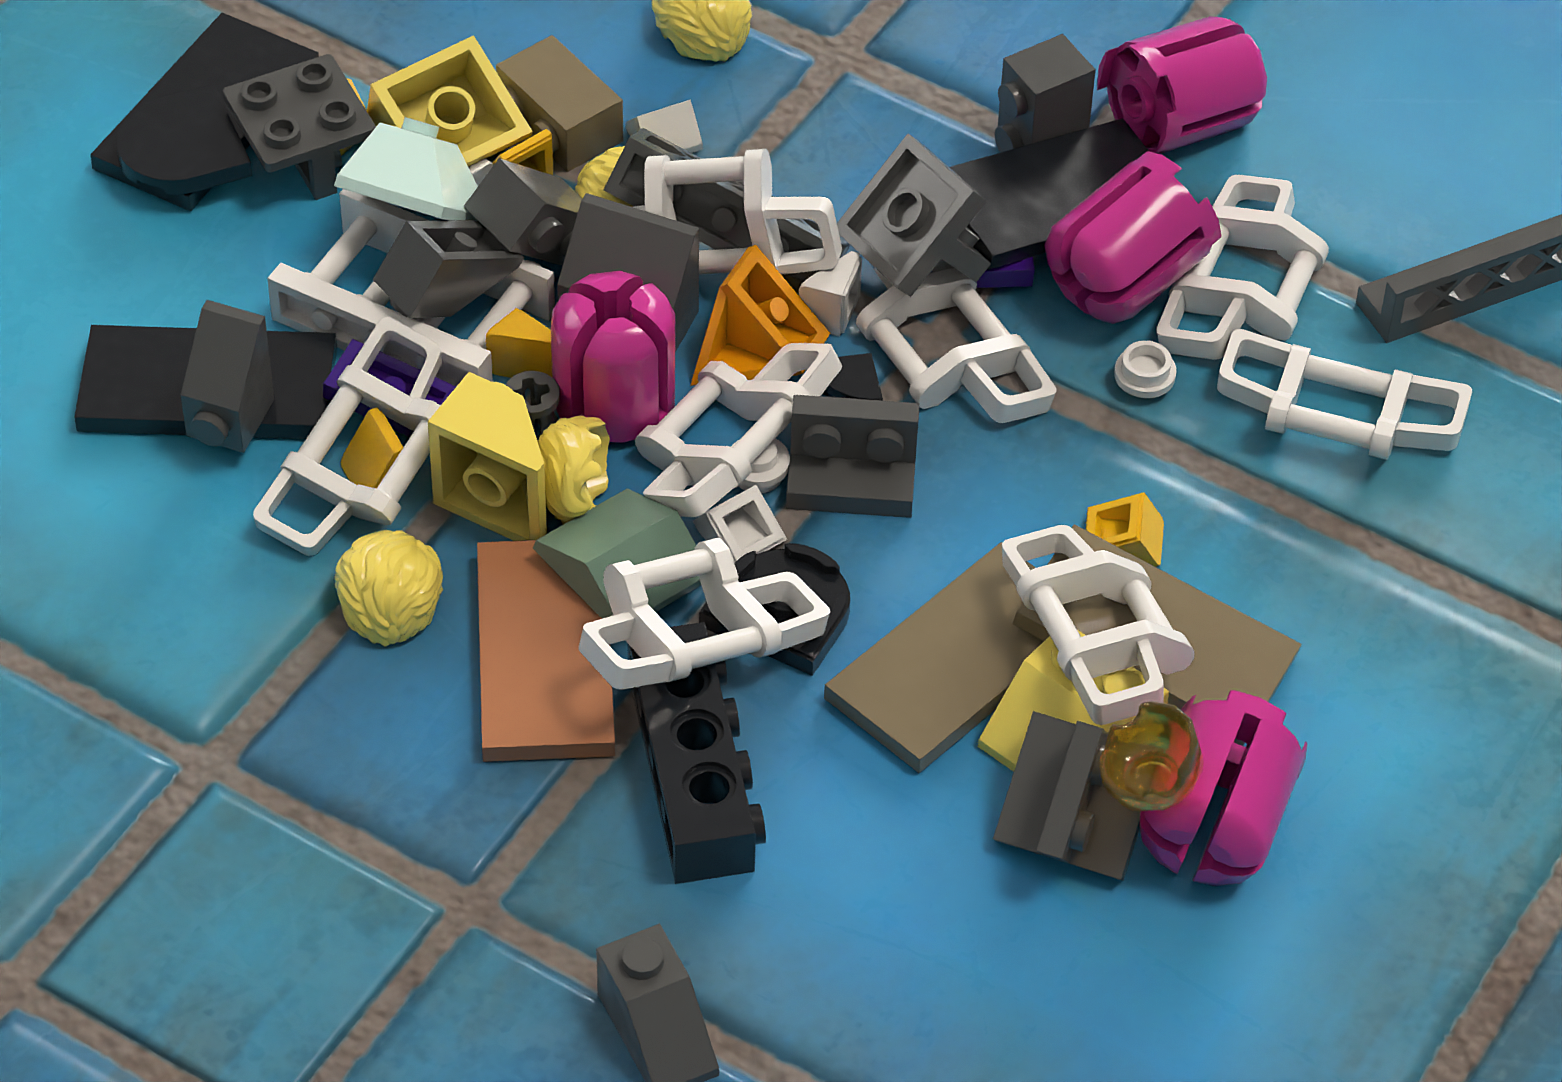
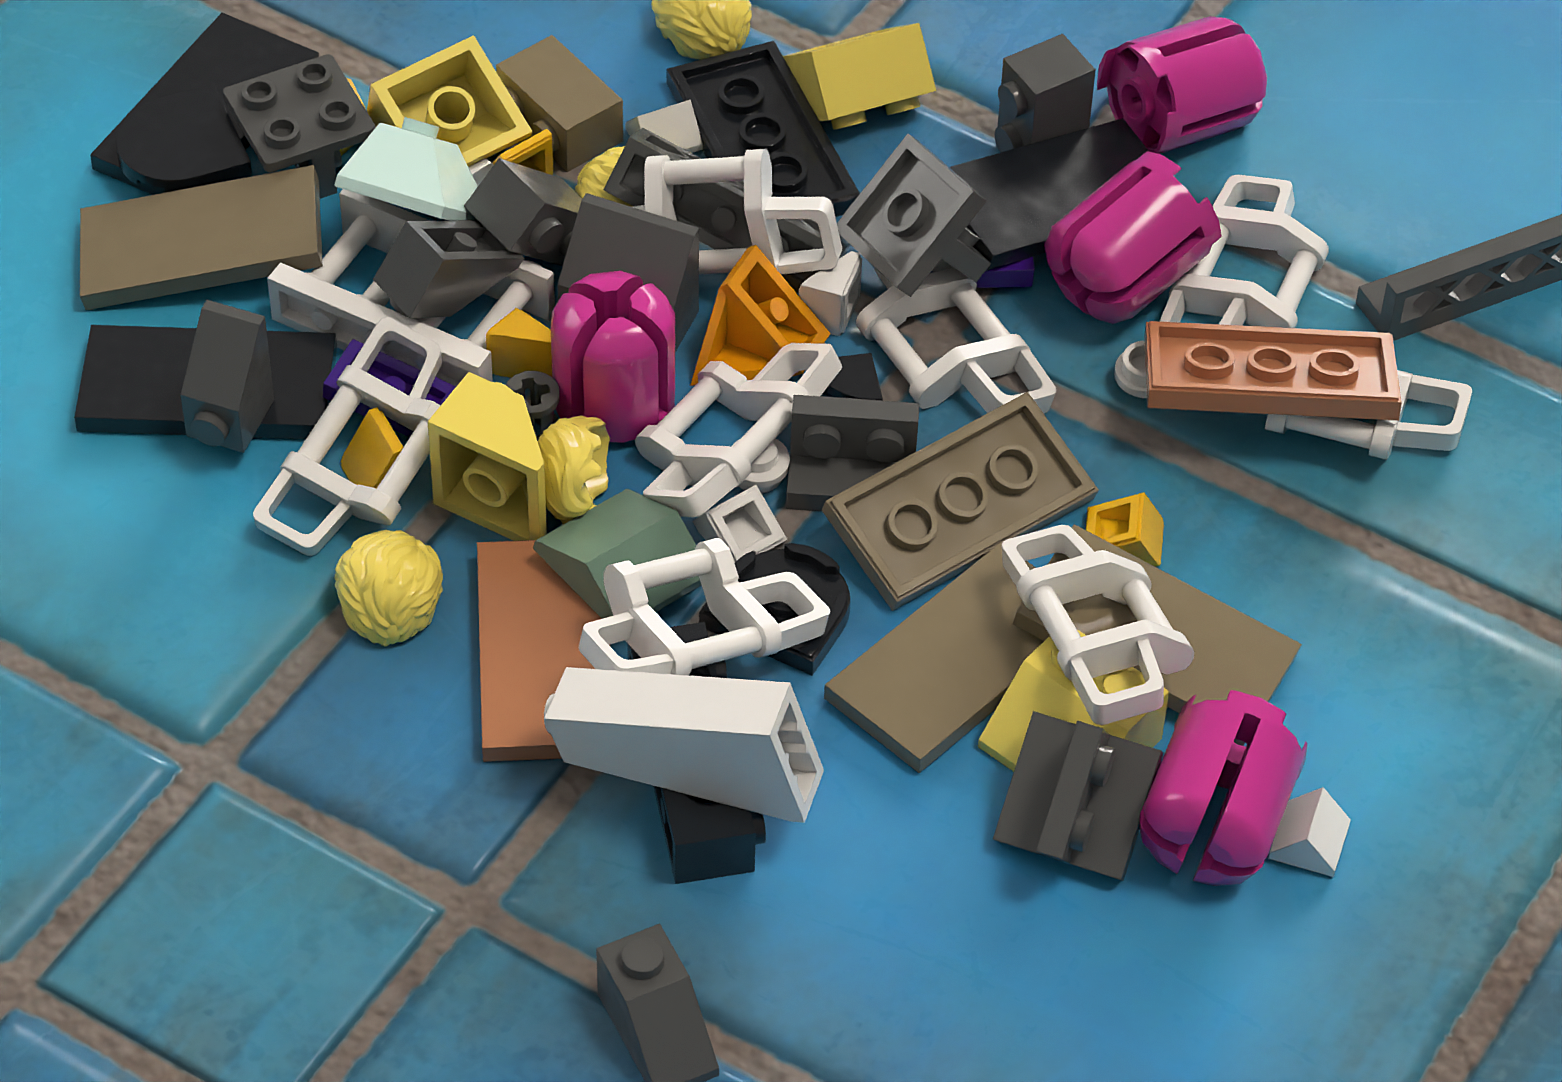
(199, 237): none -> dark tan tile
(690, 735): none -> white slope
(756, 103): none -> black tile
(864, 73): none -> light yellow slope
(959, 500): none -> dark tan tile
(1152, 758): clear yellow hair -> none
(1271, 370): none -> nougat tile
(1311, 833): none -> white slope

